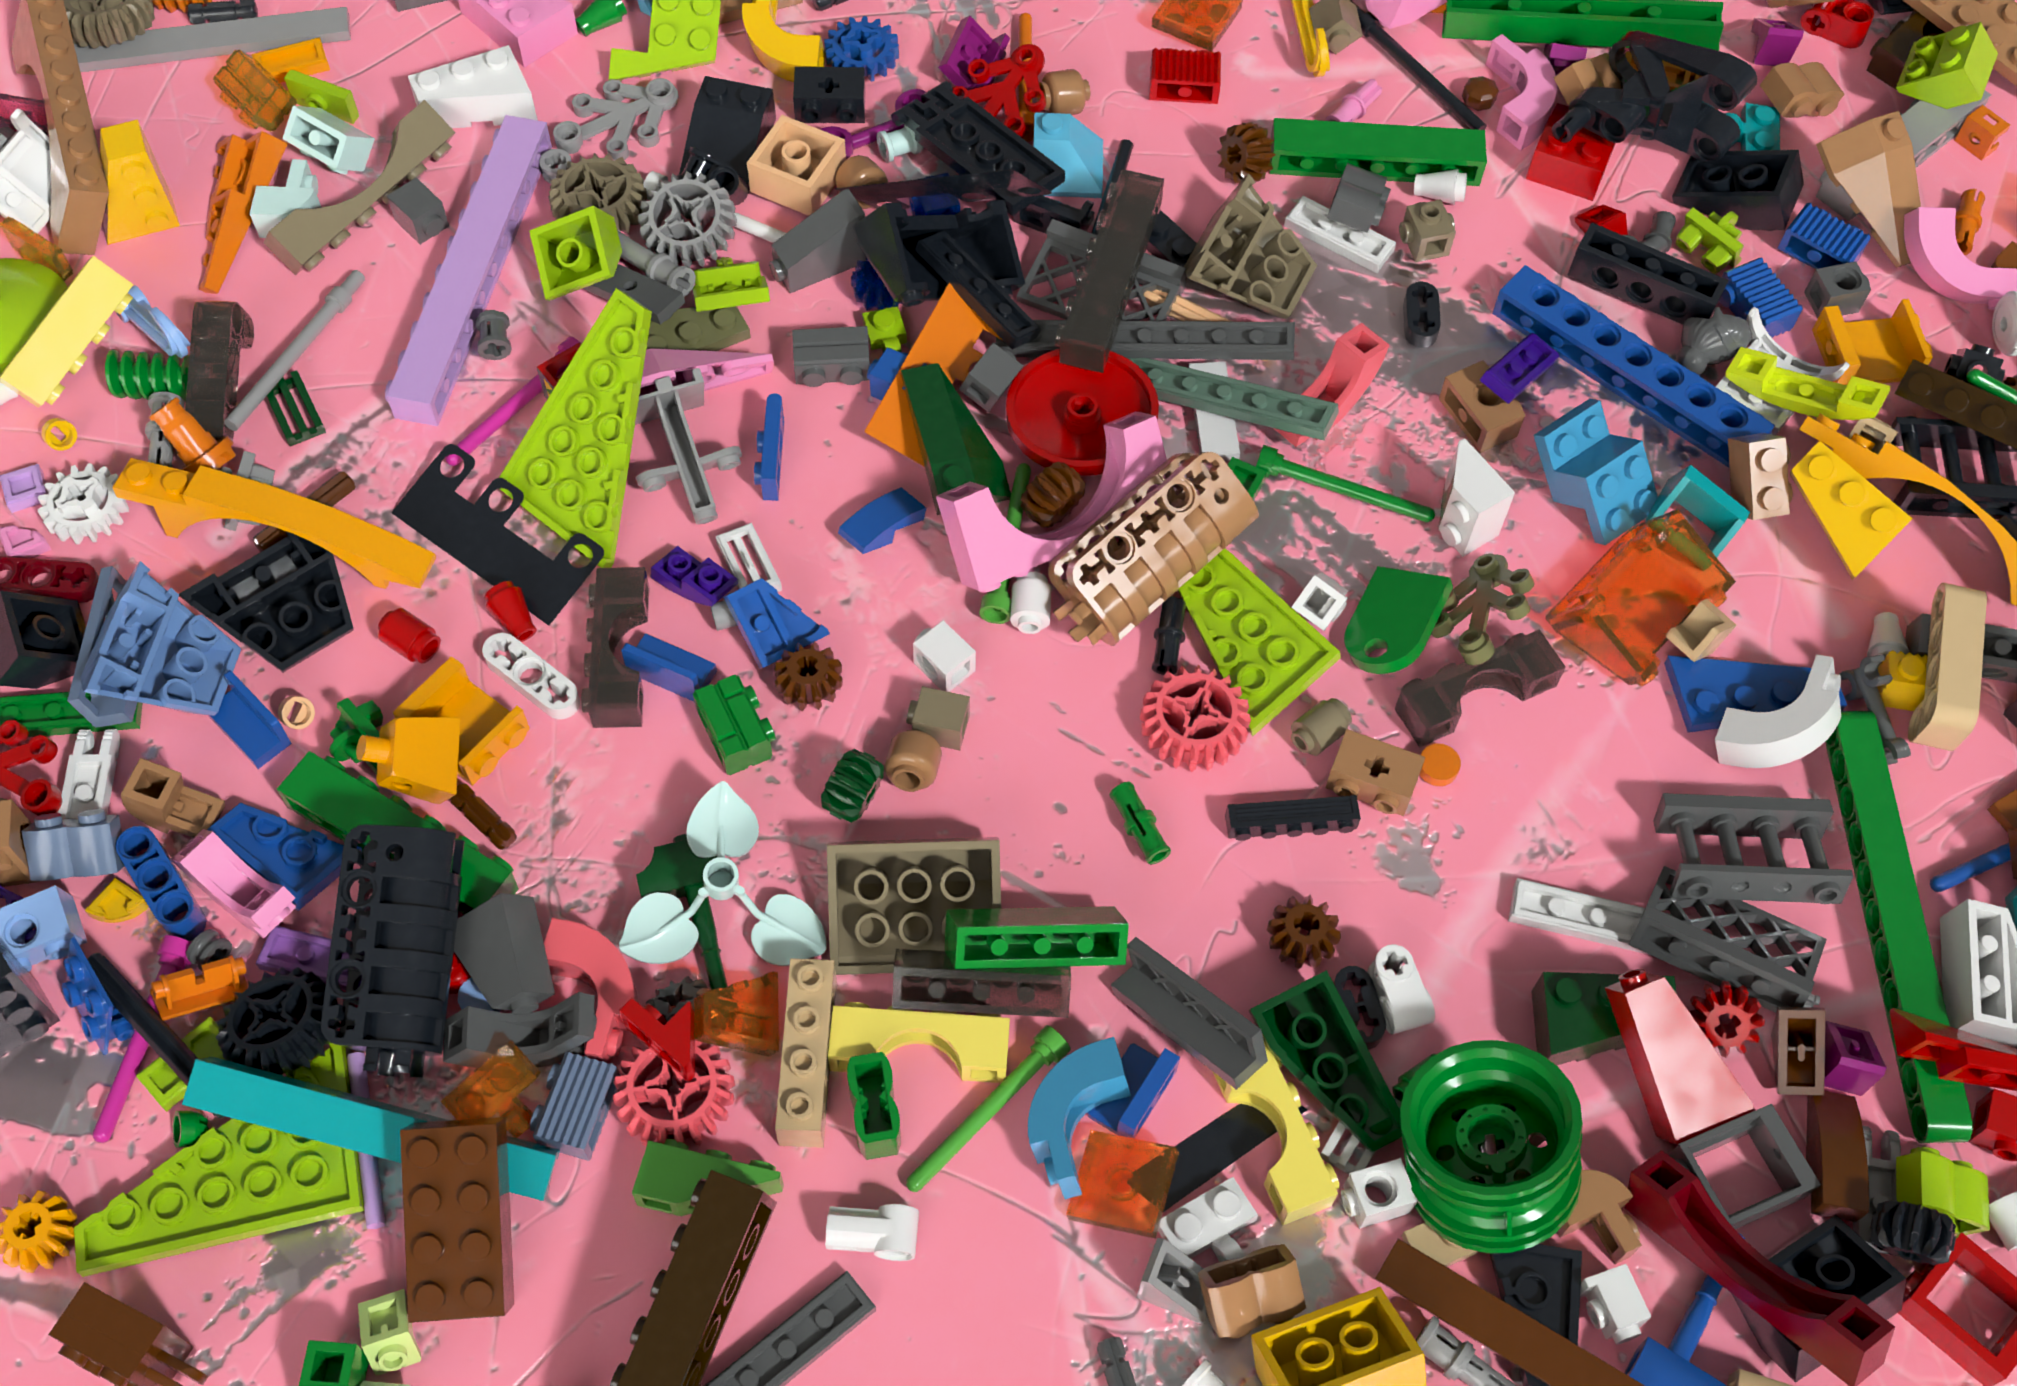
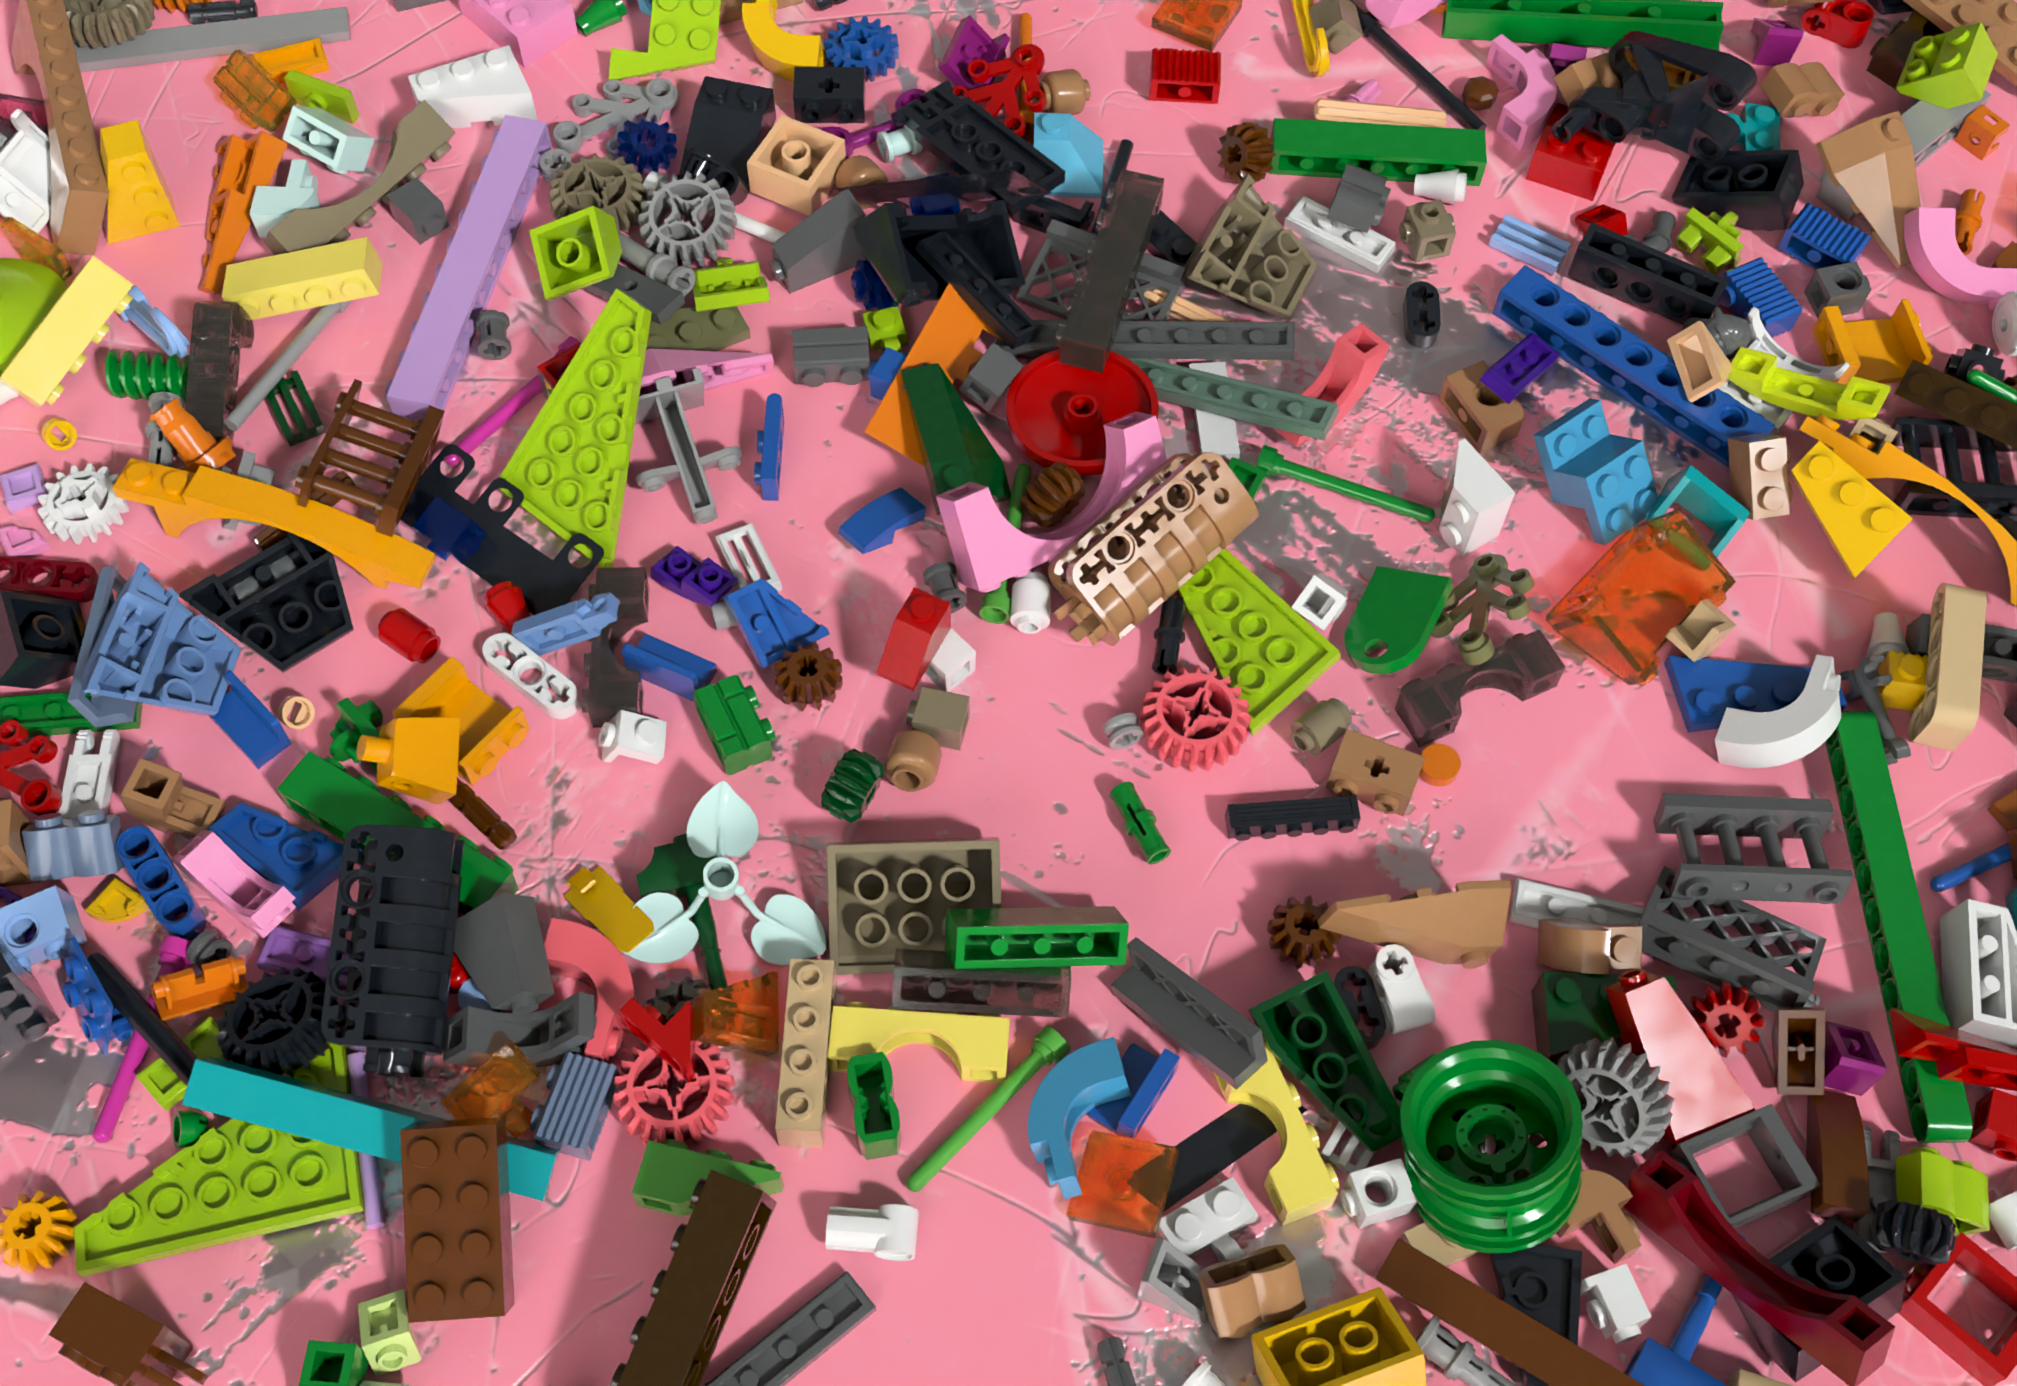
(304, 278): none -> light yellow brick
(399, 481): none -> reddish brown fence
(449, 531): none -> clear blue brick
(567, 624): none -> medium blue hinge
(608, 908): none -> yellow piece
(633, 737): none -> white bracket
(655, 136): none -> clear blue gear
(915, 638): none -> red slope
(943, 584): none -> dark grey bush
(1123, 731): none -> light grey bush
(1377, 113): none -> light nougat axle
(1442, 928): none -> medium nougat wedge
(1531, 240): none -> light blue tile
(1589, 947): none -> medium nougat brick
(1618, 1095): none -> light grey gear
(1699, 361): none -> light nougat slope

